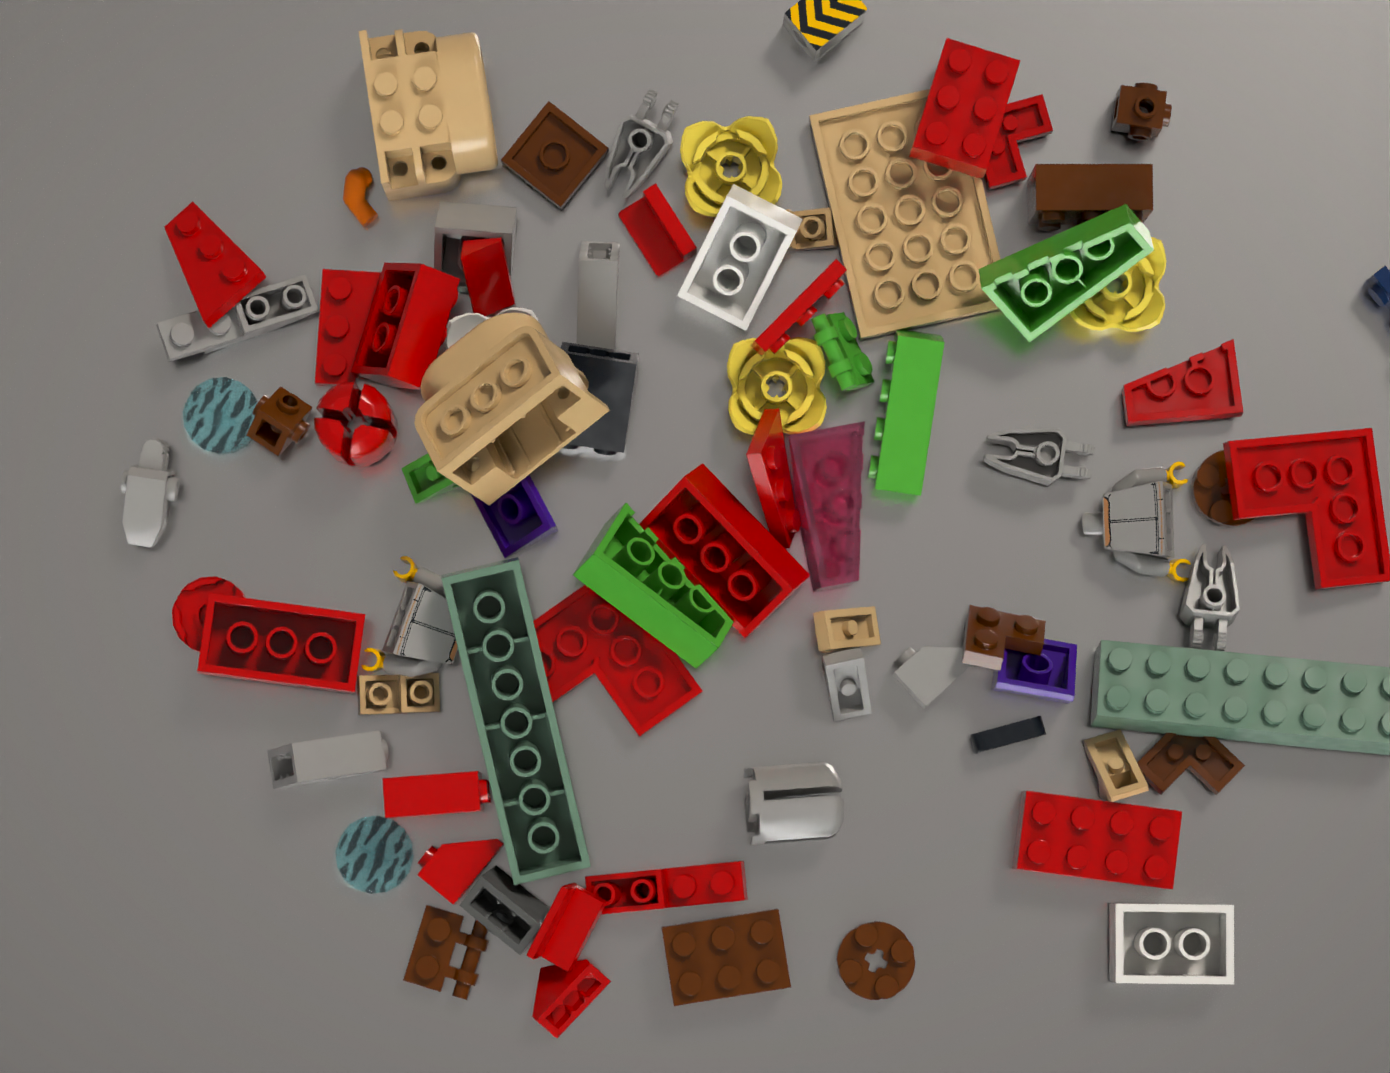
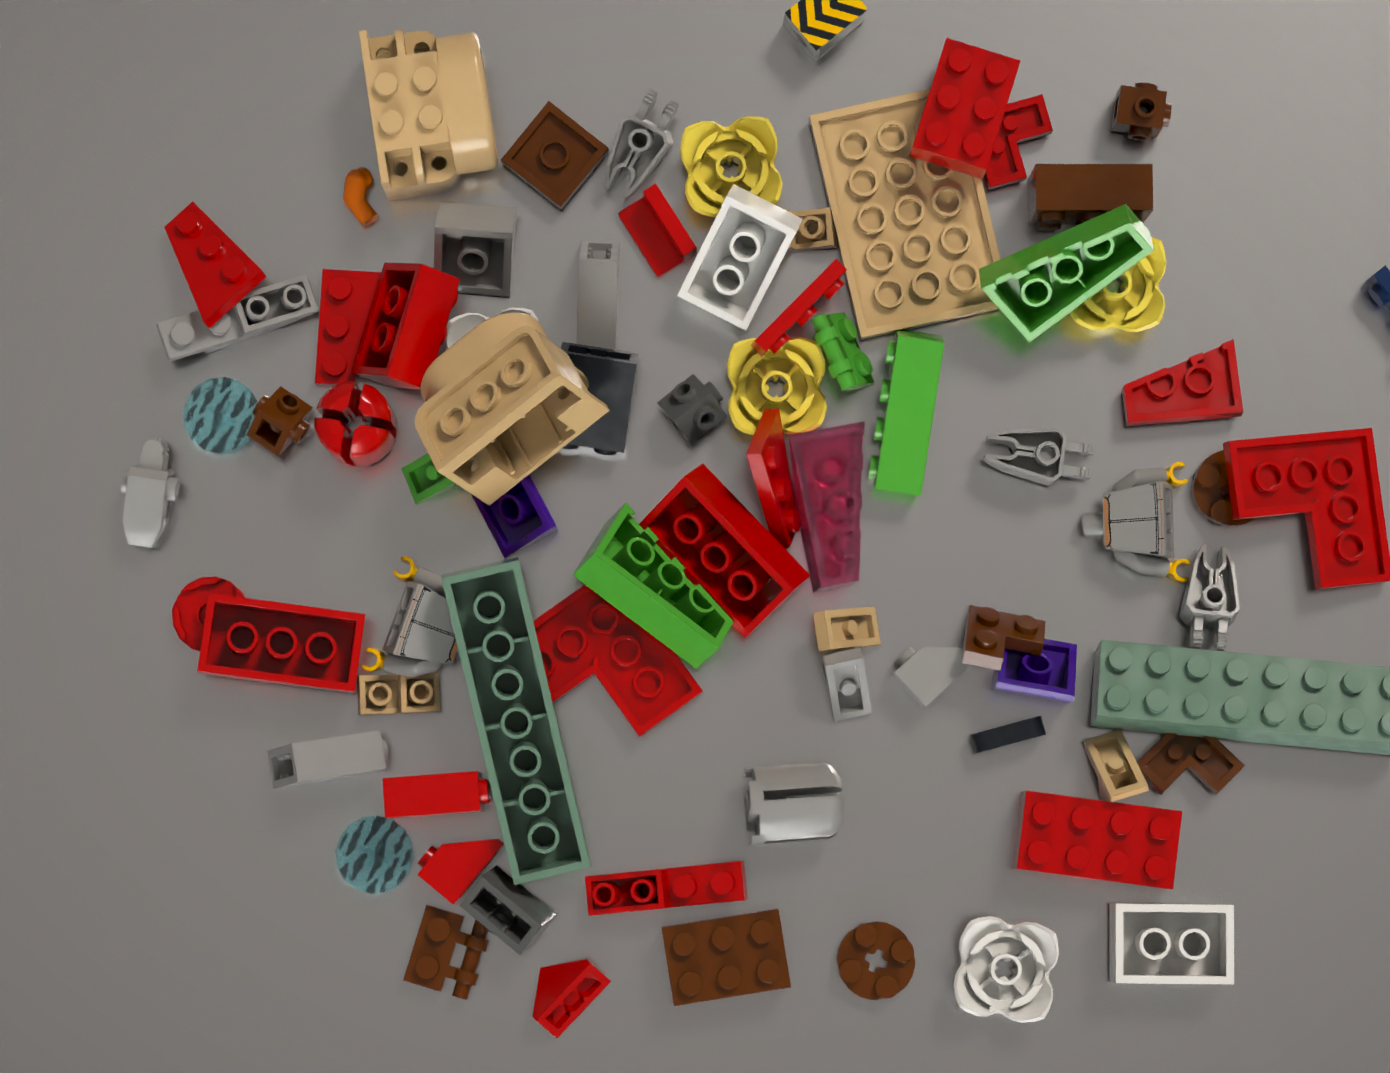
(487, 275): red slope -> none
(567, 926): red panel -> none
(693, 408): none -> dark grey brick
(1028, 991): none -> white brick

